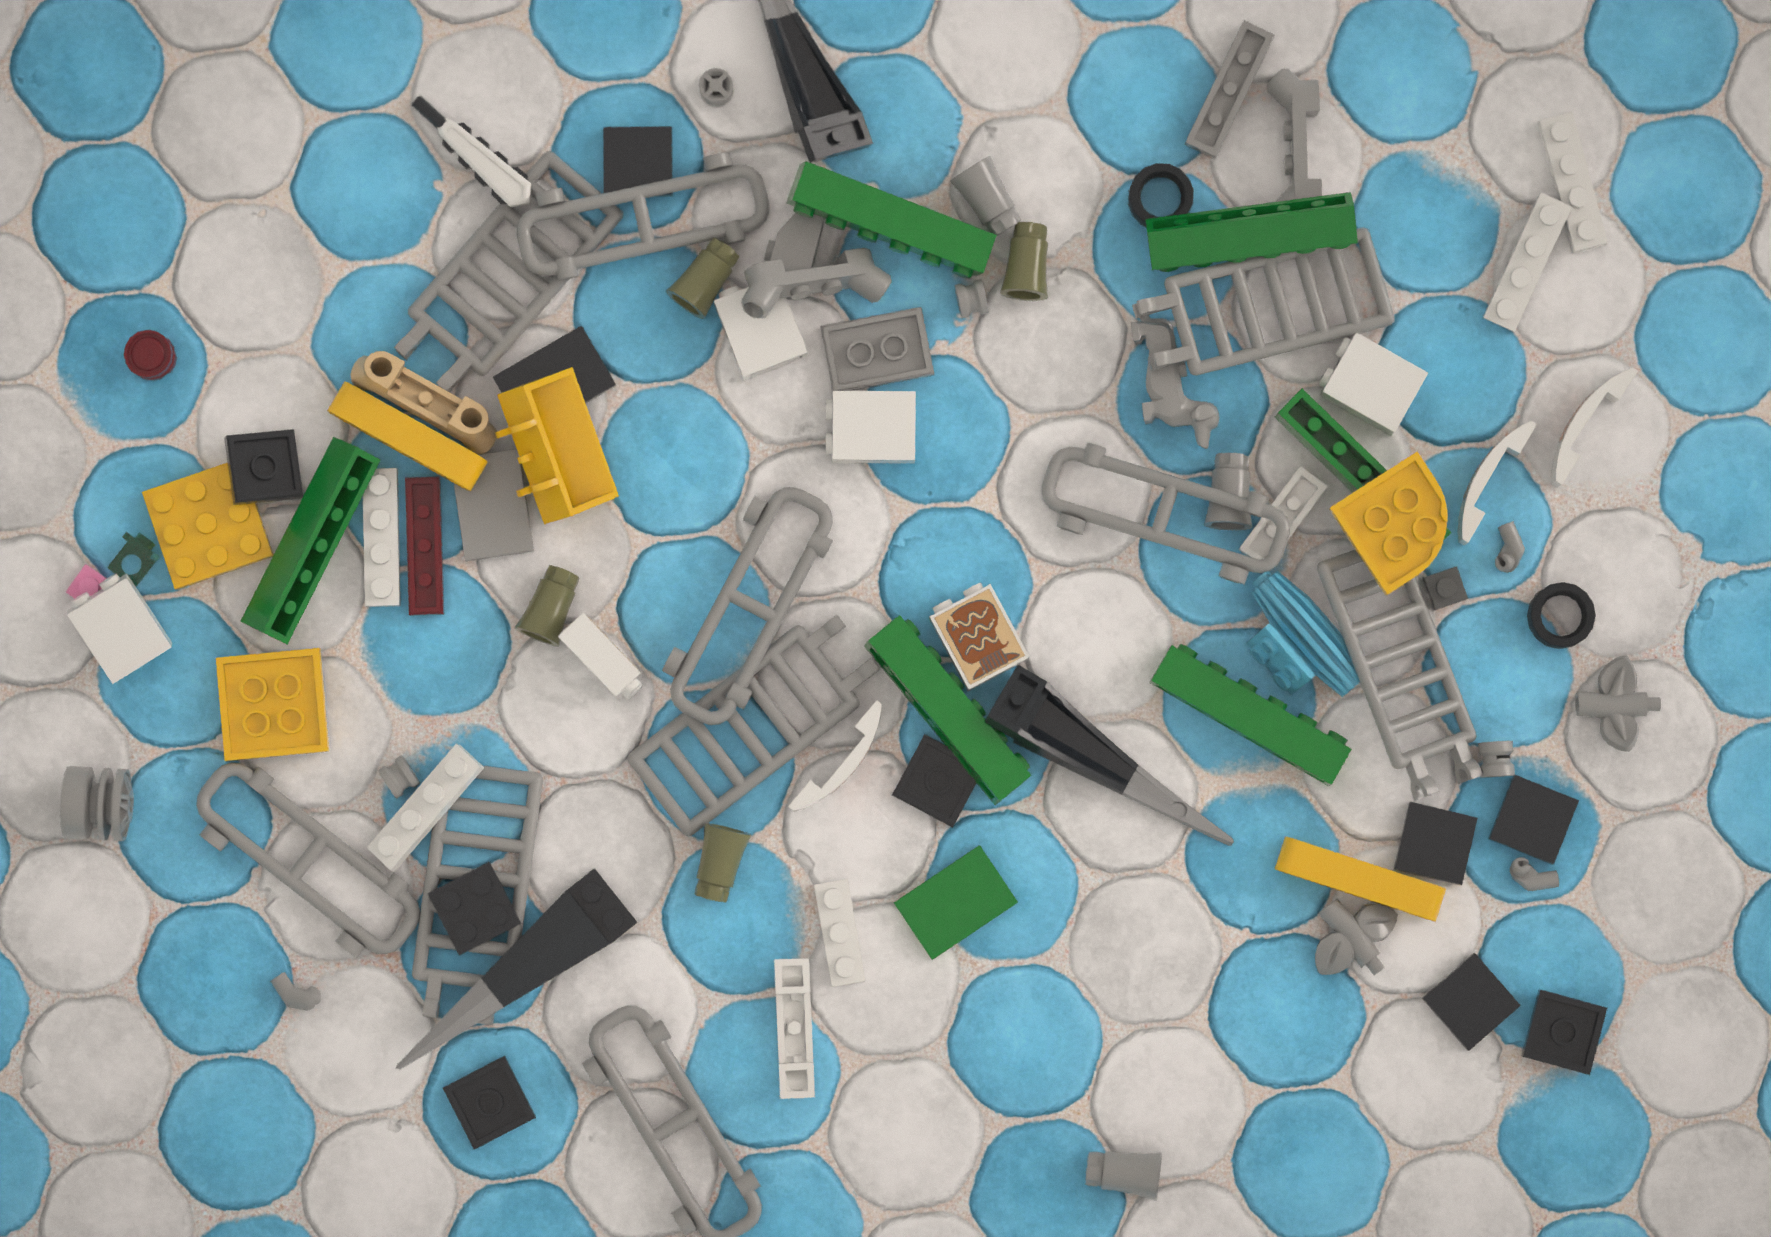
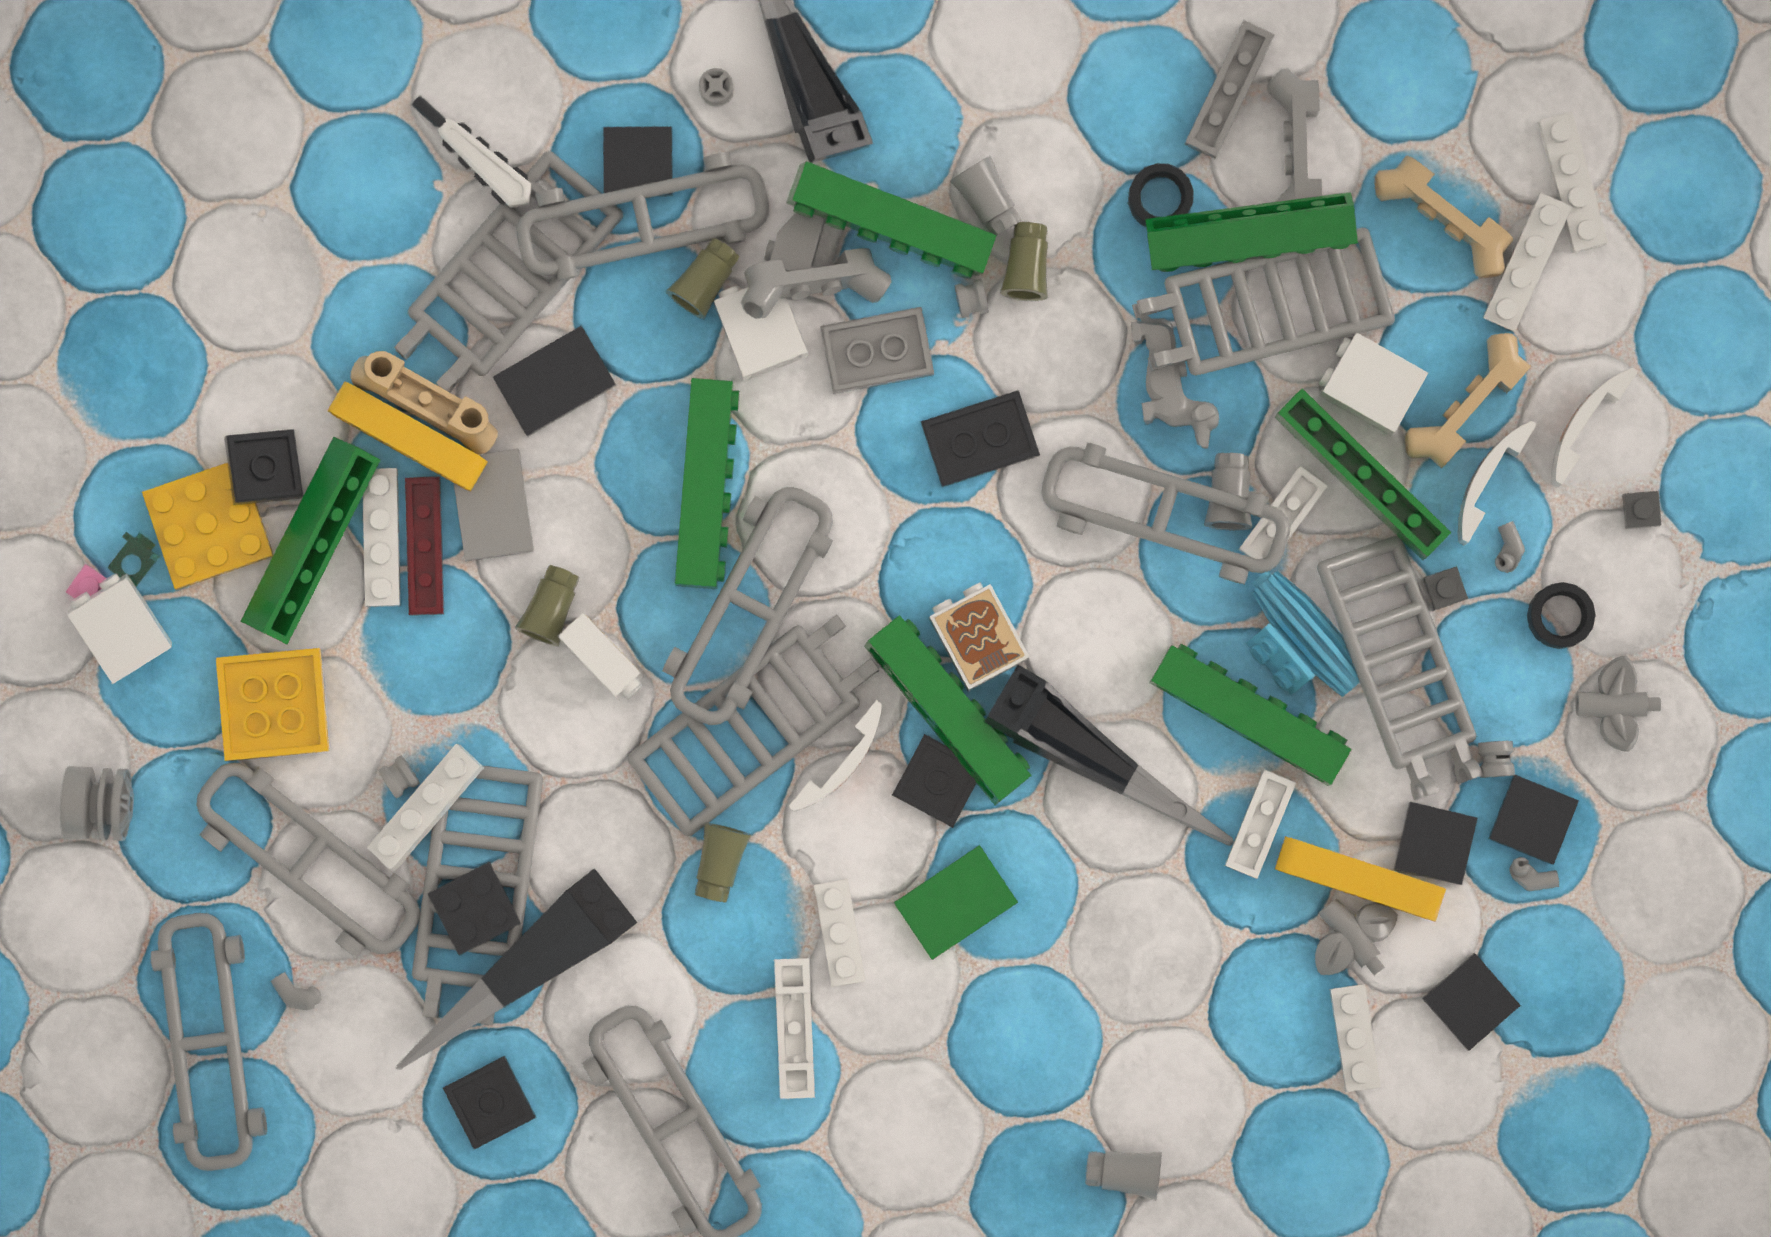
(150, 355): dark red wheel -> none
(249, 1121): none -> light grey bar
(557, 446): yellow piece -> none
(705, 483): none -> green brick
(872, 426): white brick -> none
(980, 438): none -> black tile
(1260, 824): none -> white plate
(1355, 1038): none -> white plate
(1396, 522): yellow plate -> none
(1411, 181): none -> tan plate
(1442, 441): none -> tan plate
(1564, 1032): black plate -> none
(1641, 509): none -> dark grey plate

